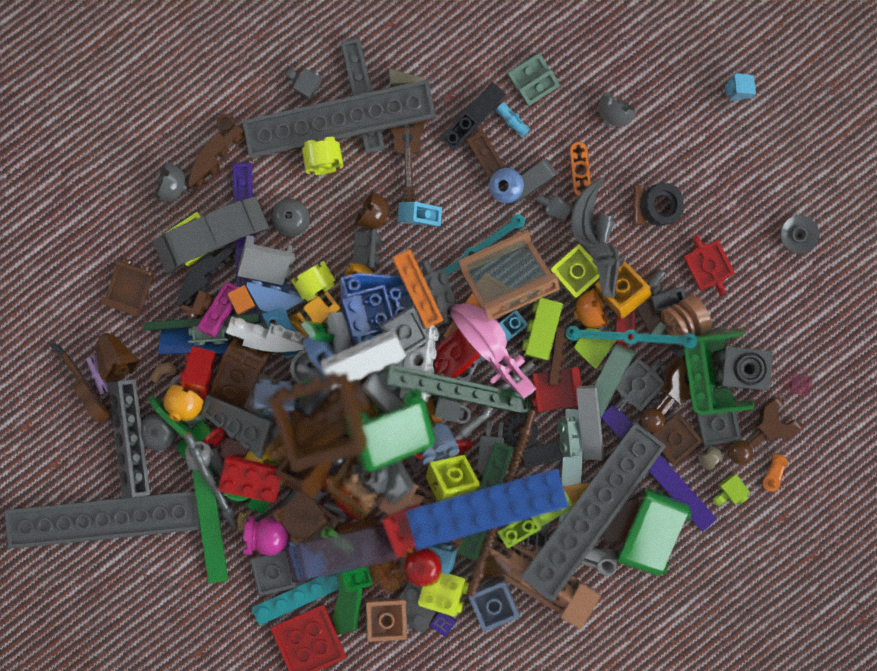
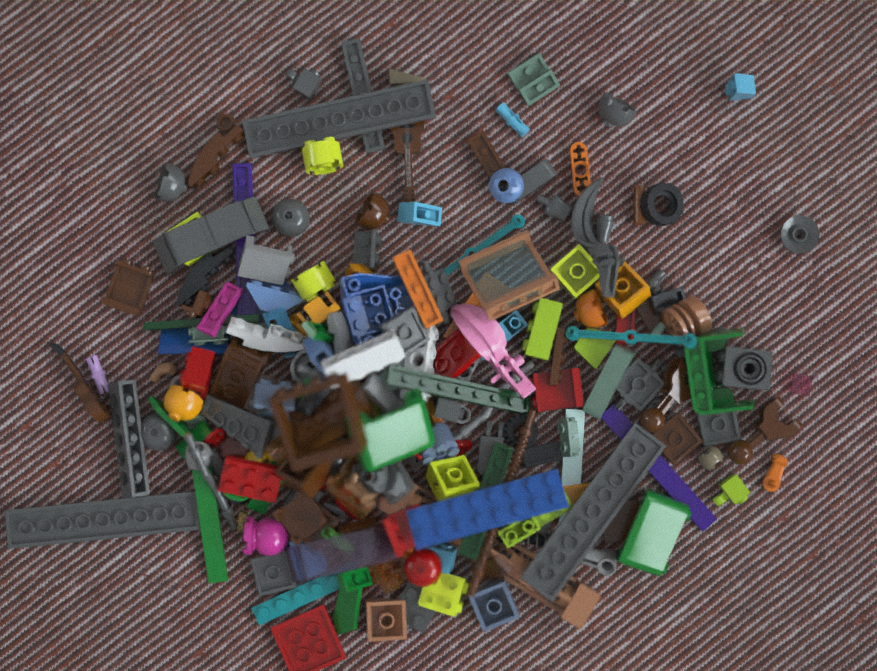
(114, 358): reddish brown cone -> none
(242, 300): orange panel -> none
(443, 623): dark purple tile -> none
(473, 116): black slope -> none
(590, 422): light grey tile -> none
(709, 265): red plate -> none

